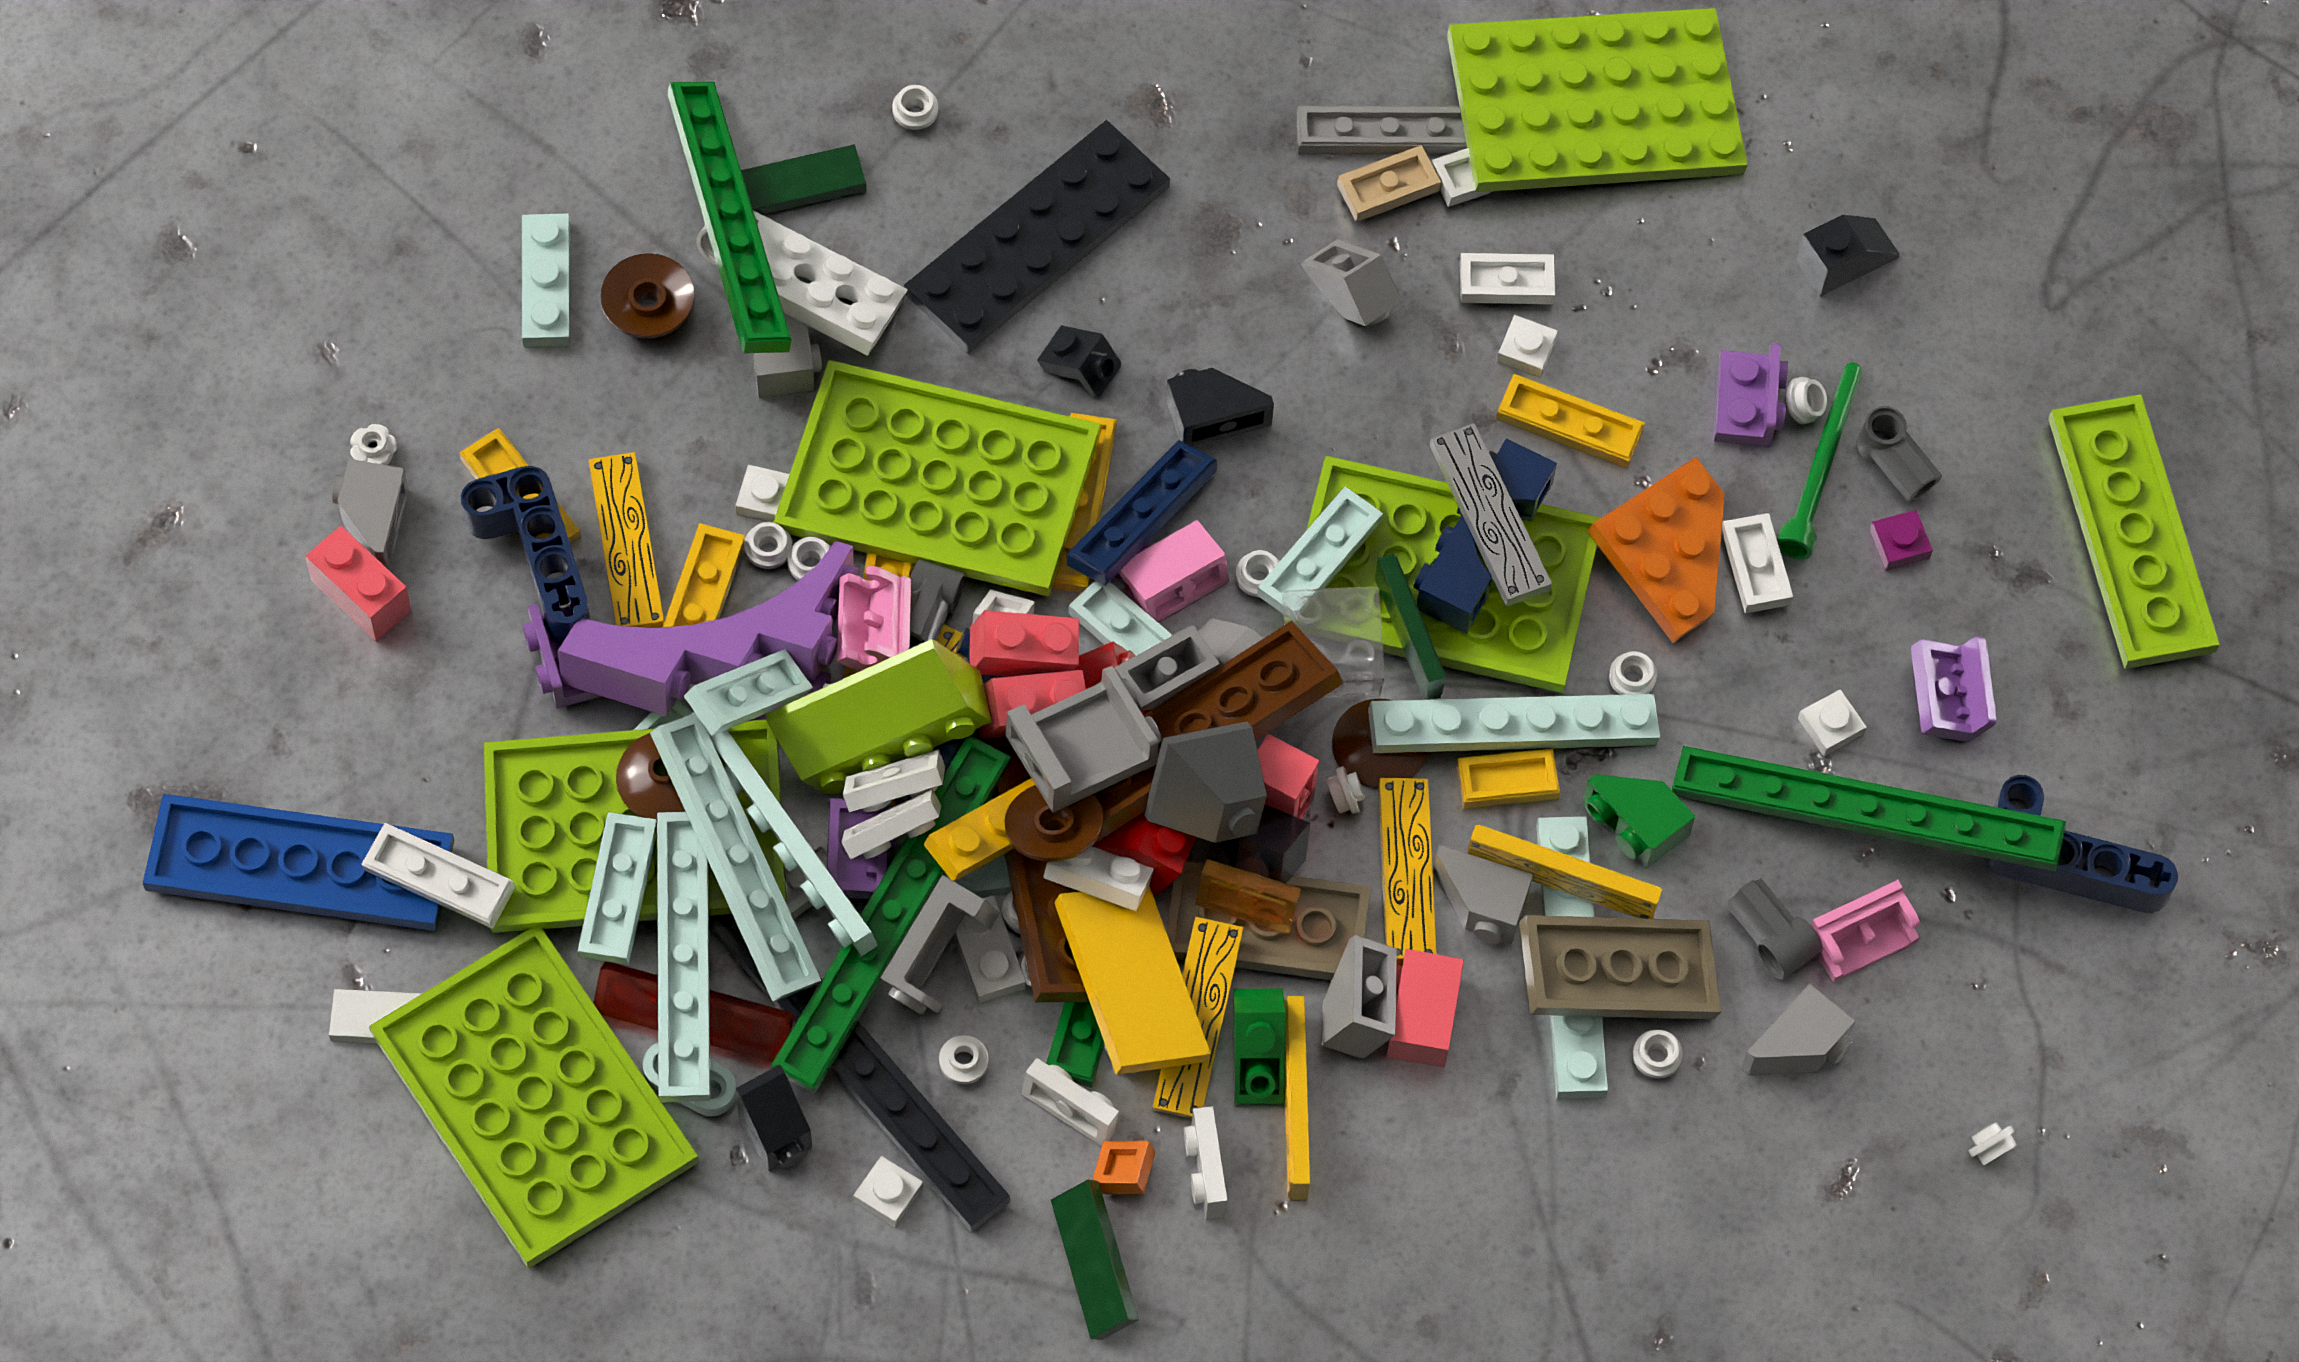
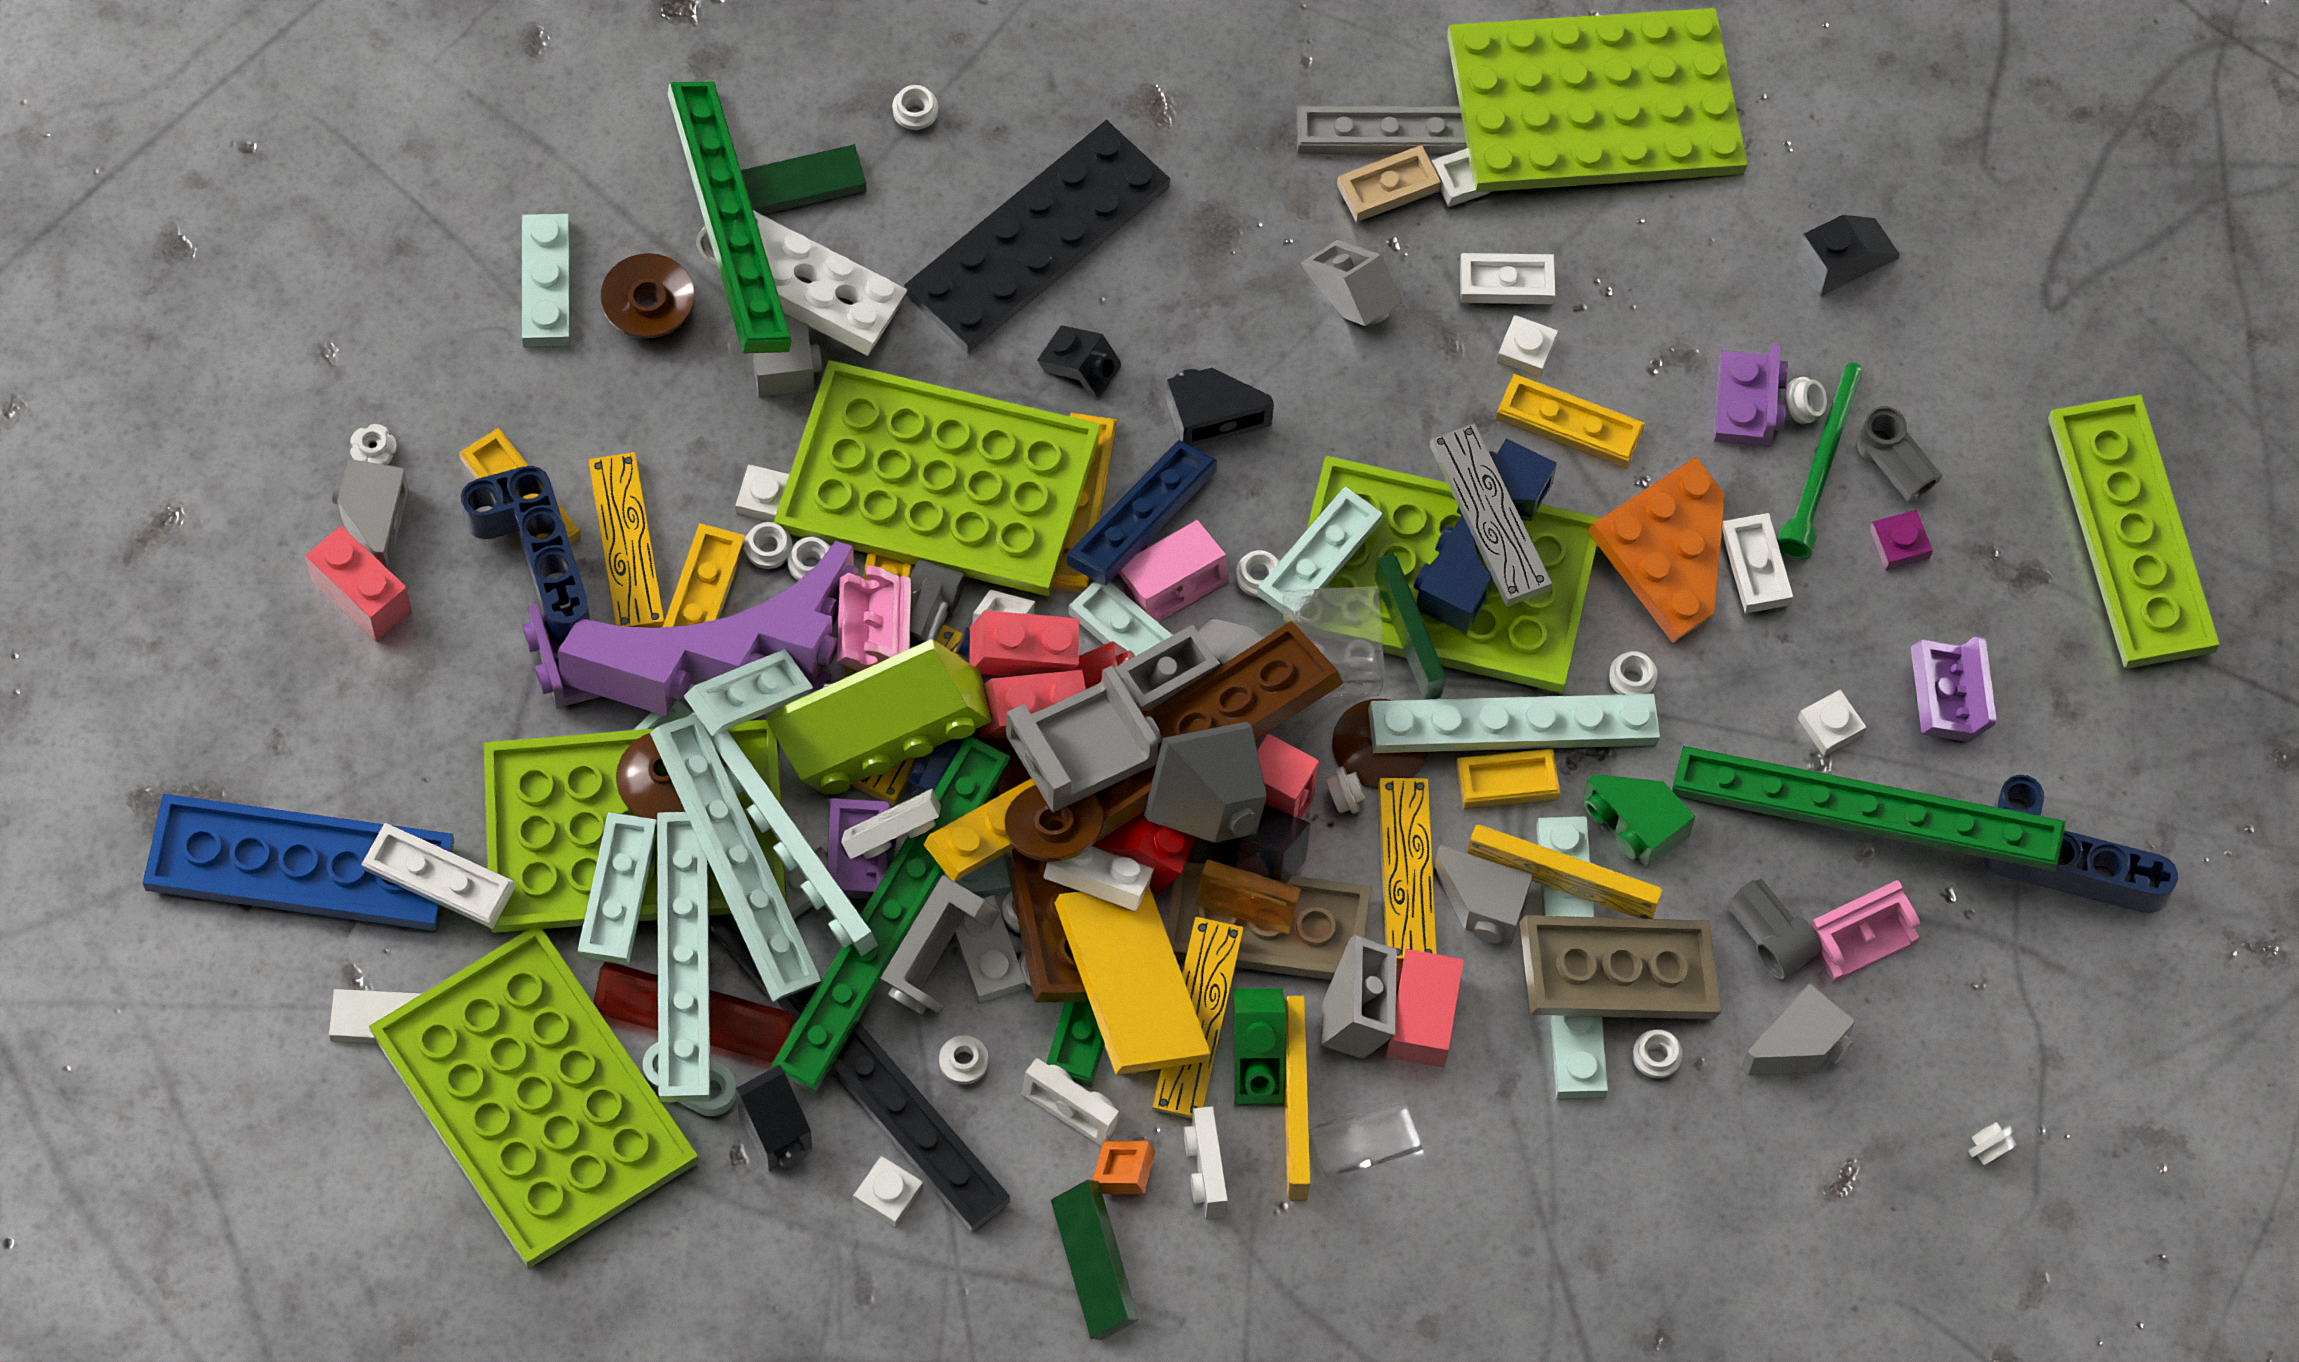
(880, 785): white plate -> none
(1365, 1140): none -> clear slope

